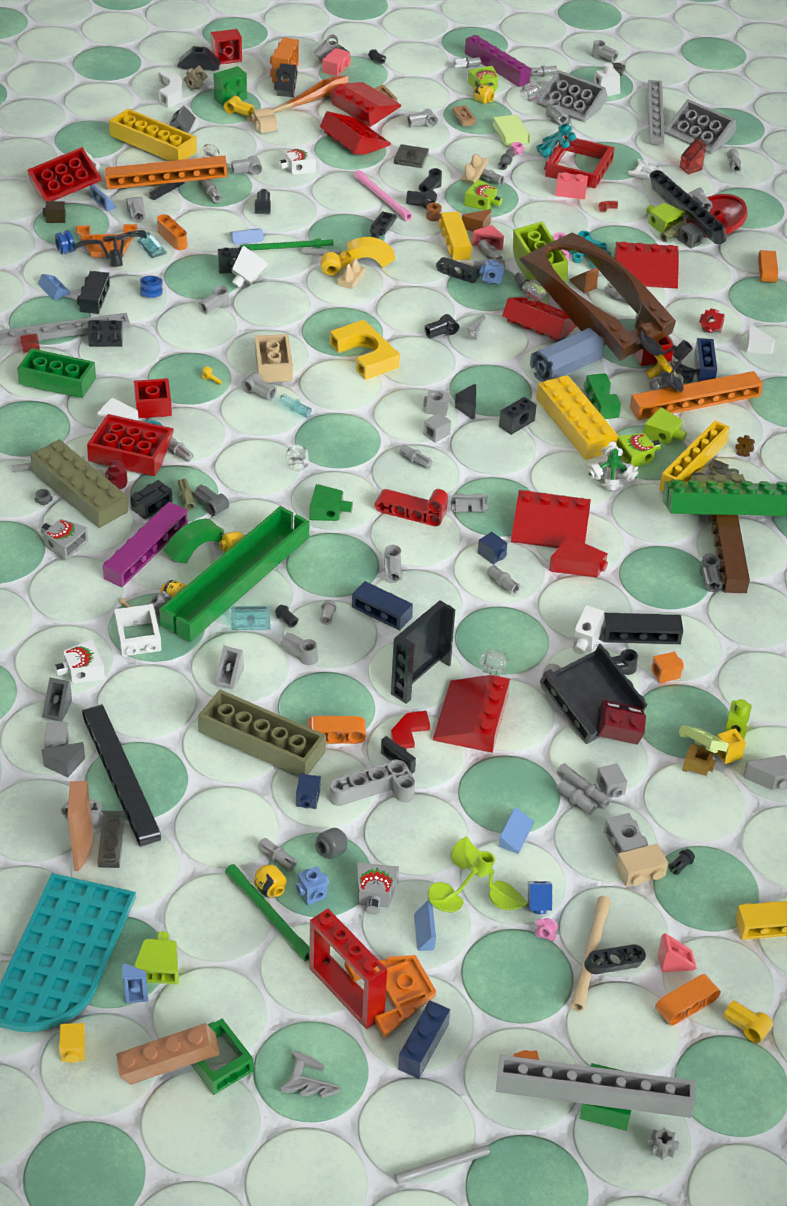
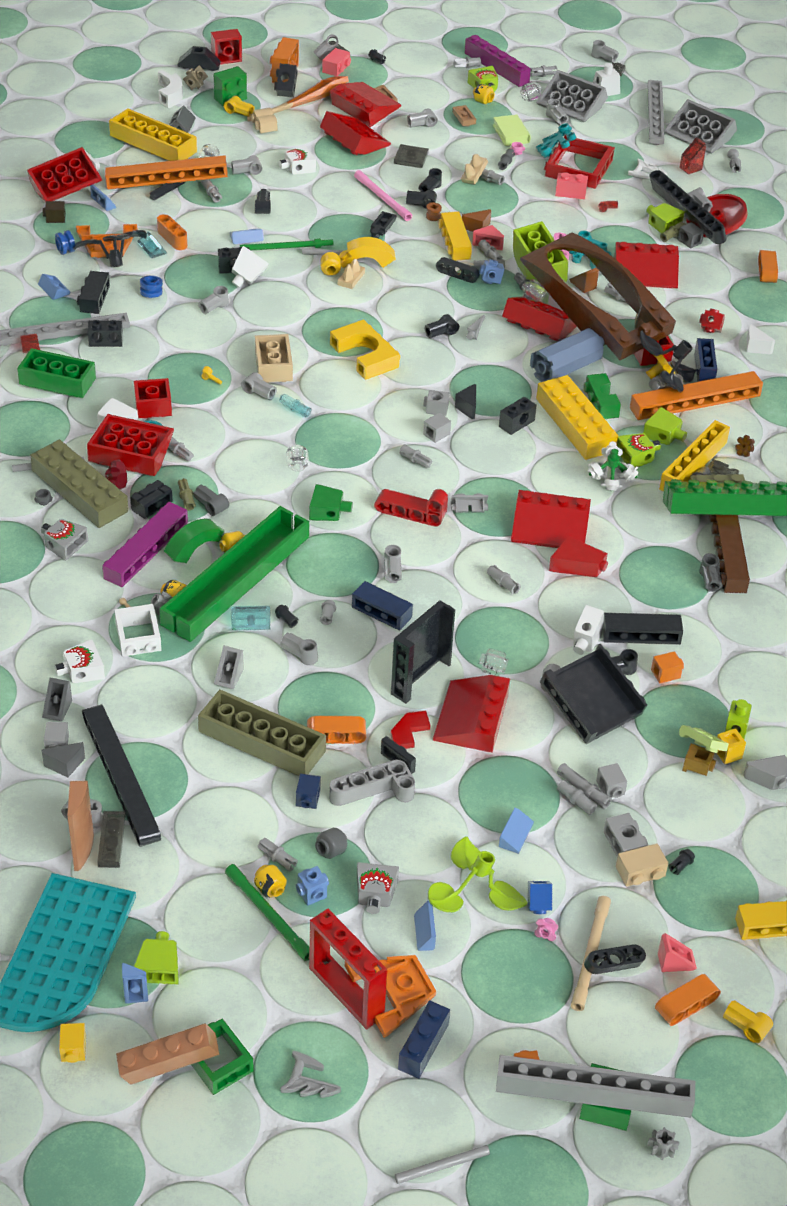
(136, 208): light grey piece -> none
(482, 196): lime torso -> none
(492, 548): dark blue brick -> none
(621, 722): dark red slope -> none

